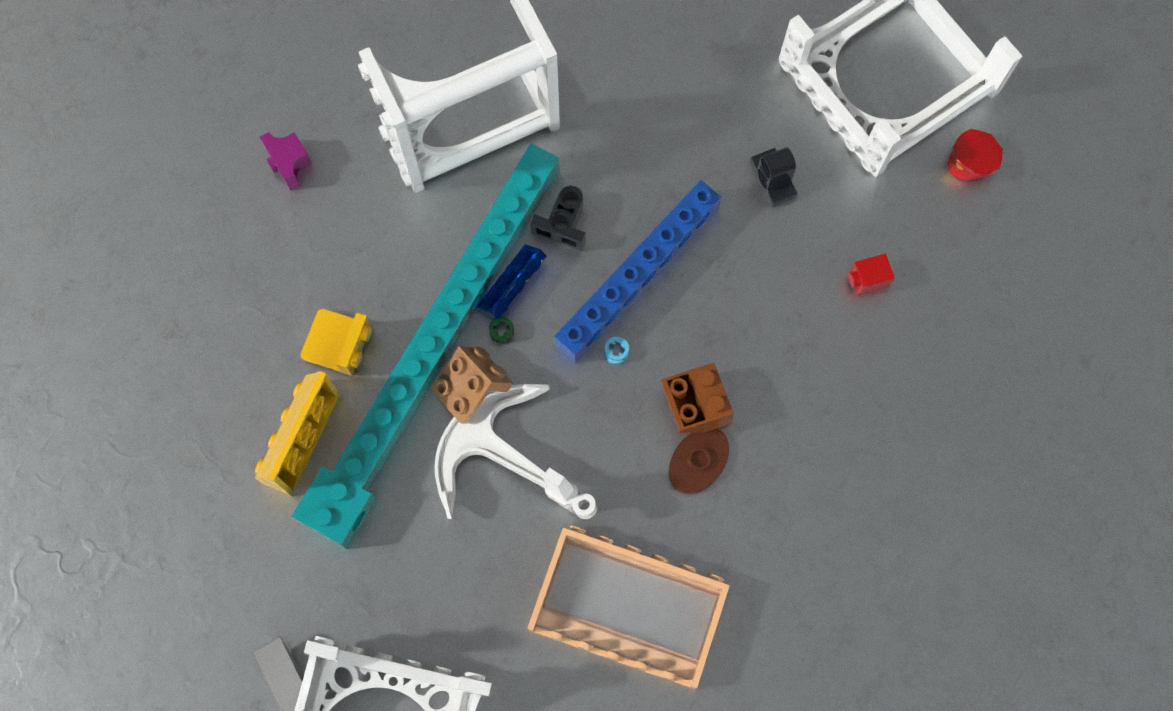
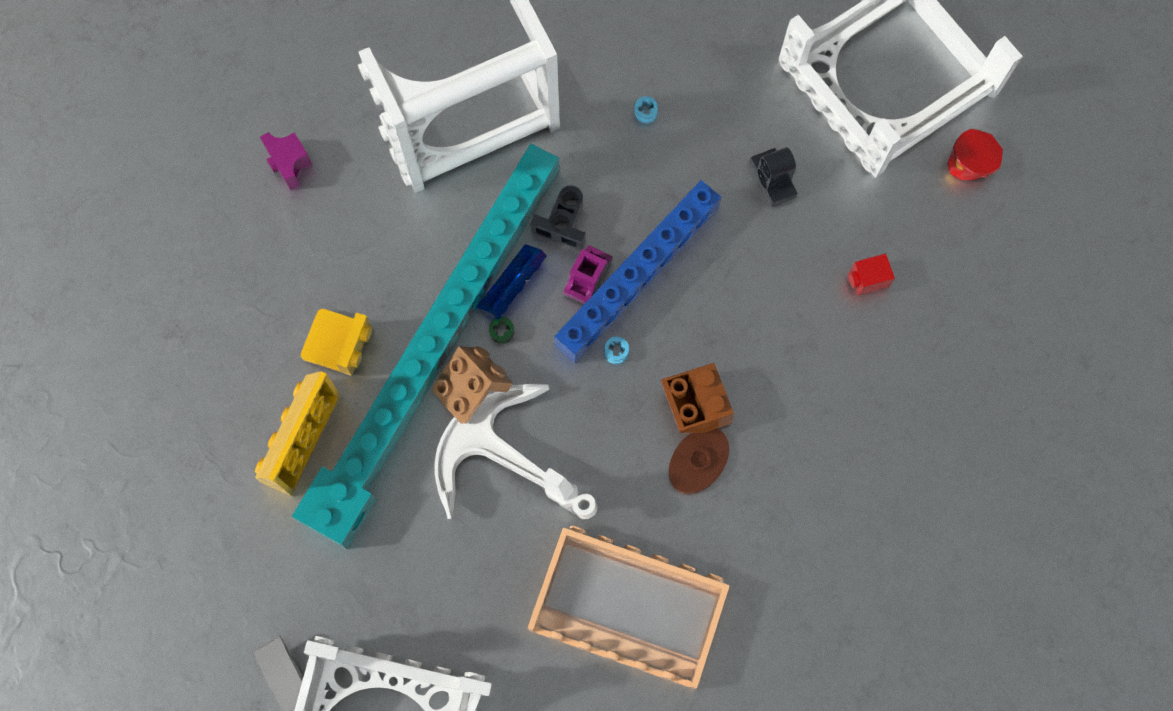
(587, 274): none -> magenta brick
(646, 118): none -> medium azure bush

